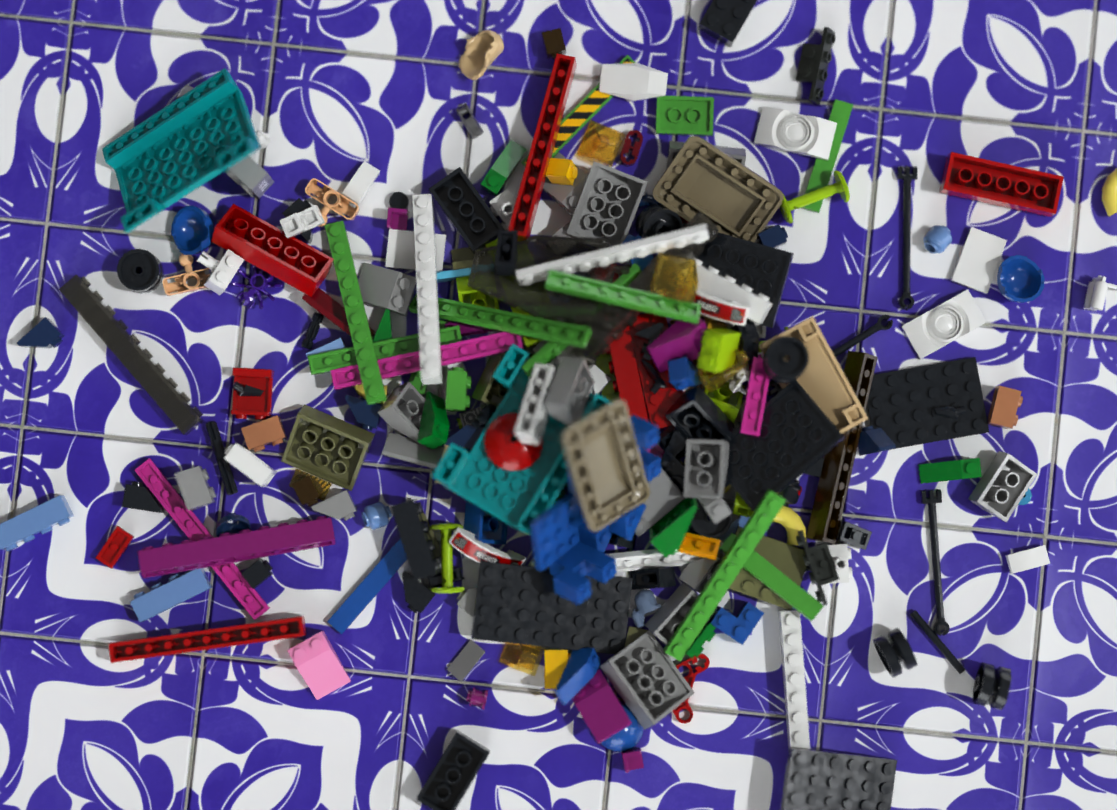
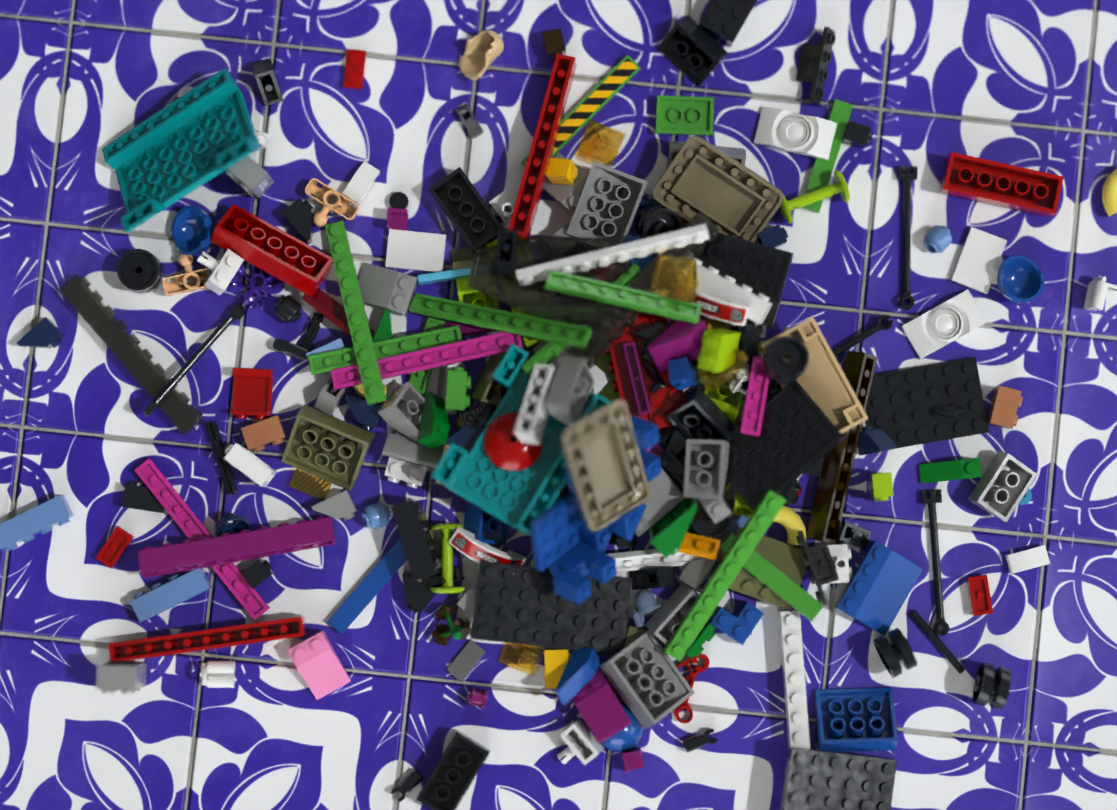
(121, 676): none -> light grey brick
(195, 487): light grey slope -> none
(218, 674): none -> white piece
(236, 313): none -> black hinge
(247, 390): black bar -> none
(267, 81): none -> black slope
(287, 309): none -> black head
(291, 349): none -> black bar
(302, 221): white slope -> none
(306, 491): dark brown brick -> none
(329, 398): none -> light grey slope
(354, 69): none -> red plate
(405, 471): none -> white brick
(408, 784): none -> black bar
(427, 289): white brick -> none
(458, 628): none -> dark brown plant
(503, 168): green slope -> none
(580, 743): none -> white brick
(626, 147): dark red beam -> none
(632, 81): white piece -> none
(636, 378): none -> magenta piece
(692, 50): none -> black slope
(698, 741): none -> black bar
(855, 720): none -> blue slope
(857, 135): none -> black brick
(878, 587): none -> blue slope
(880, 486): none -> lime brick
(979, 595): none -> red plate

